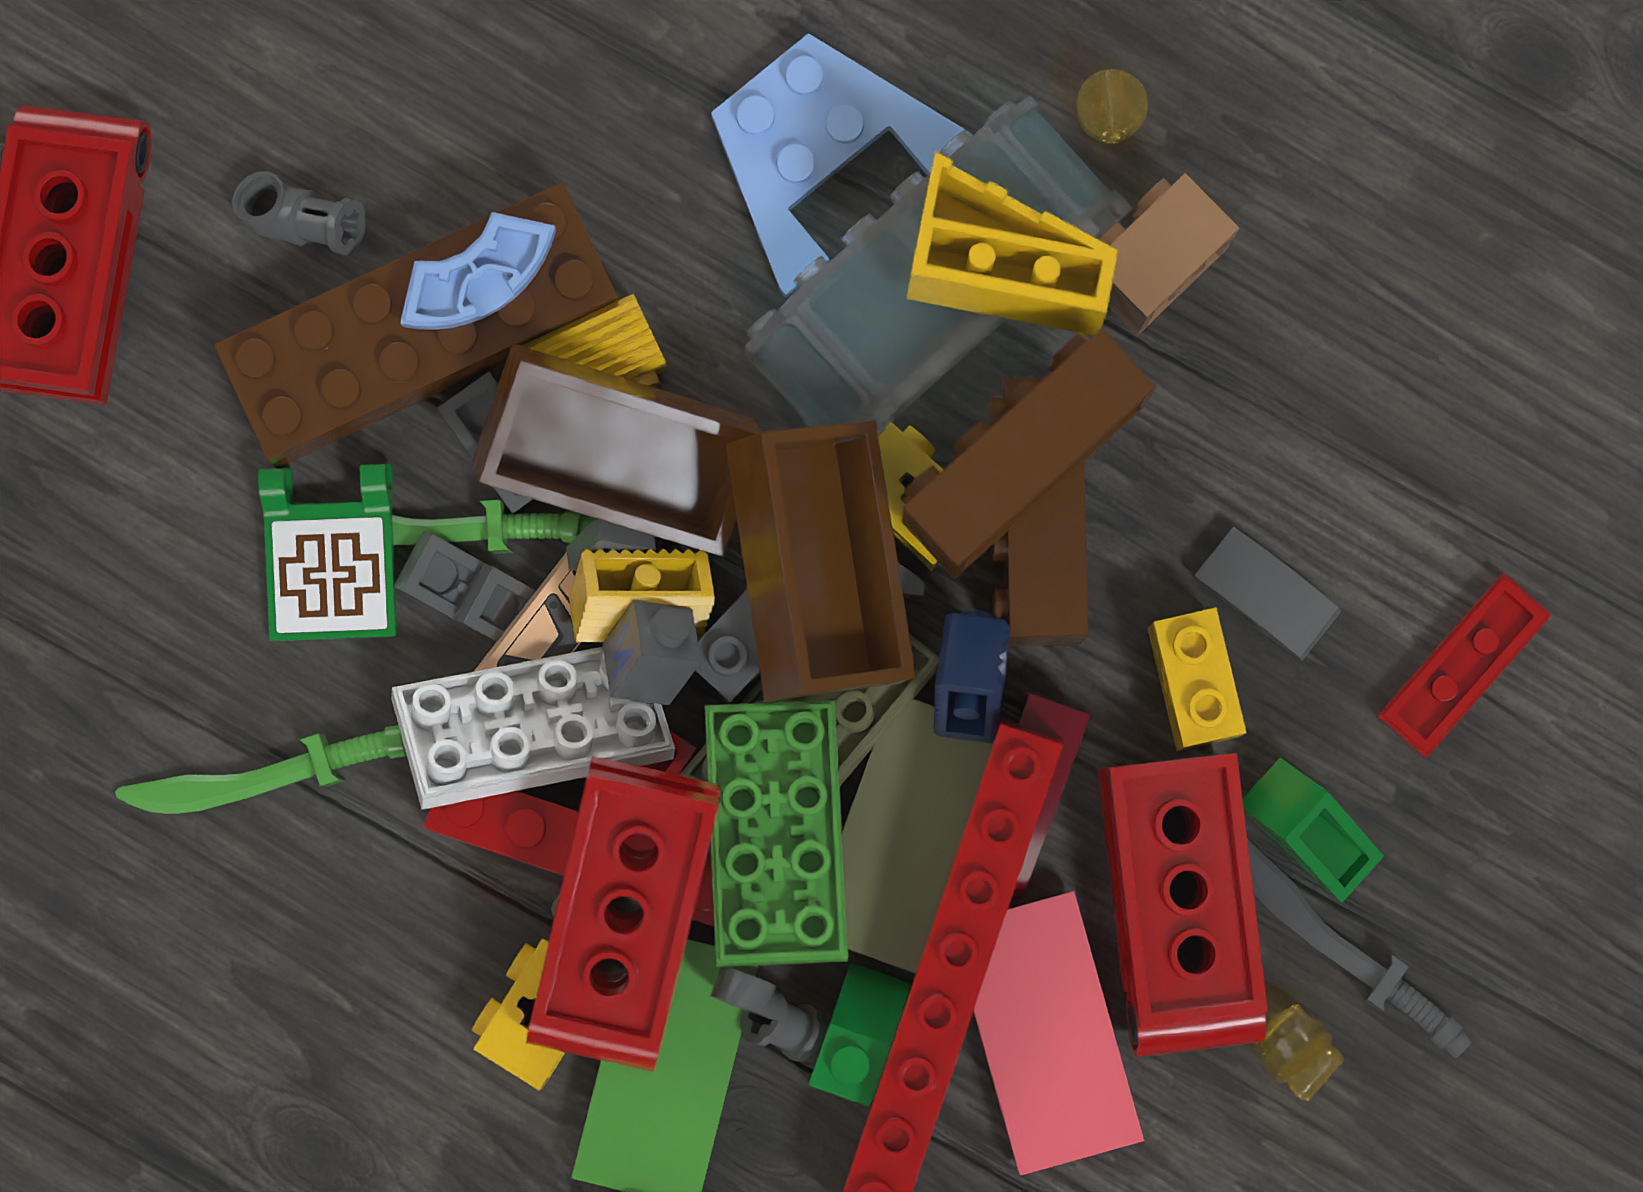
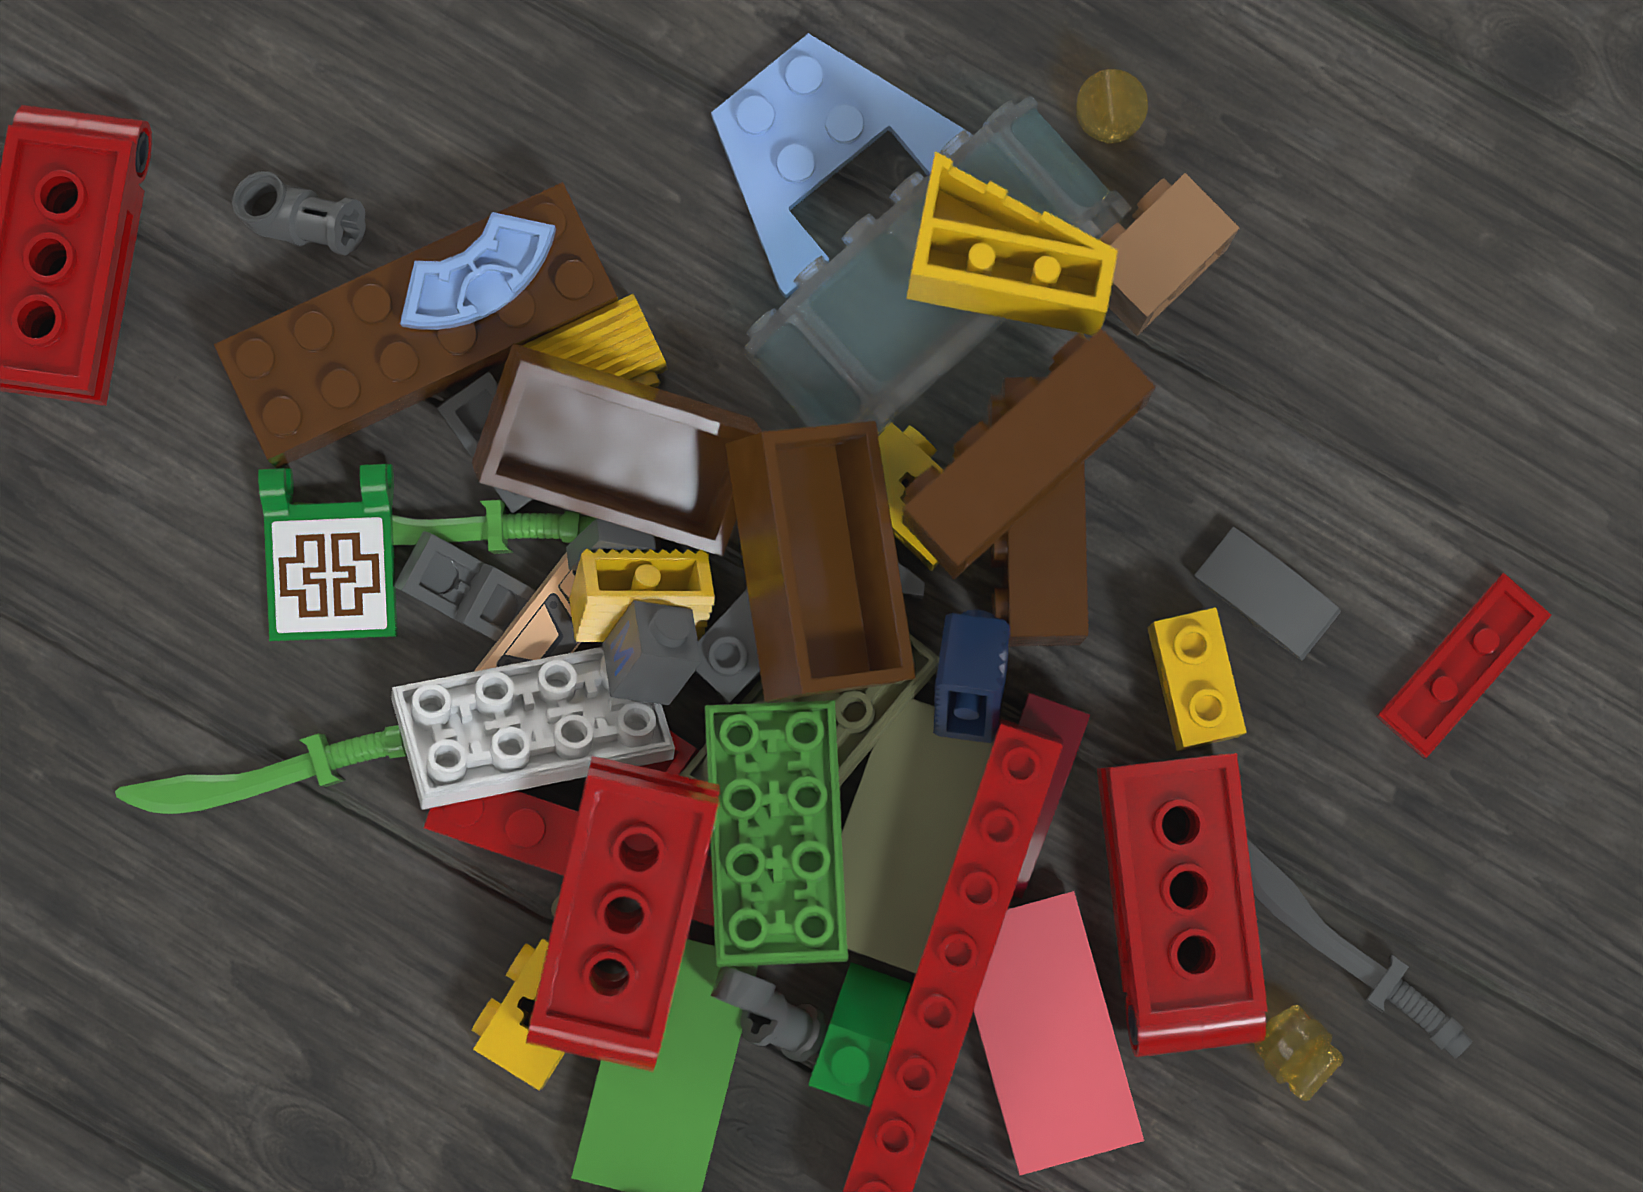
(1311, 829): green slope -> none

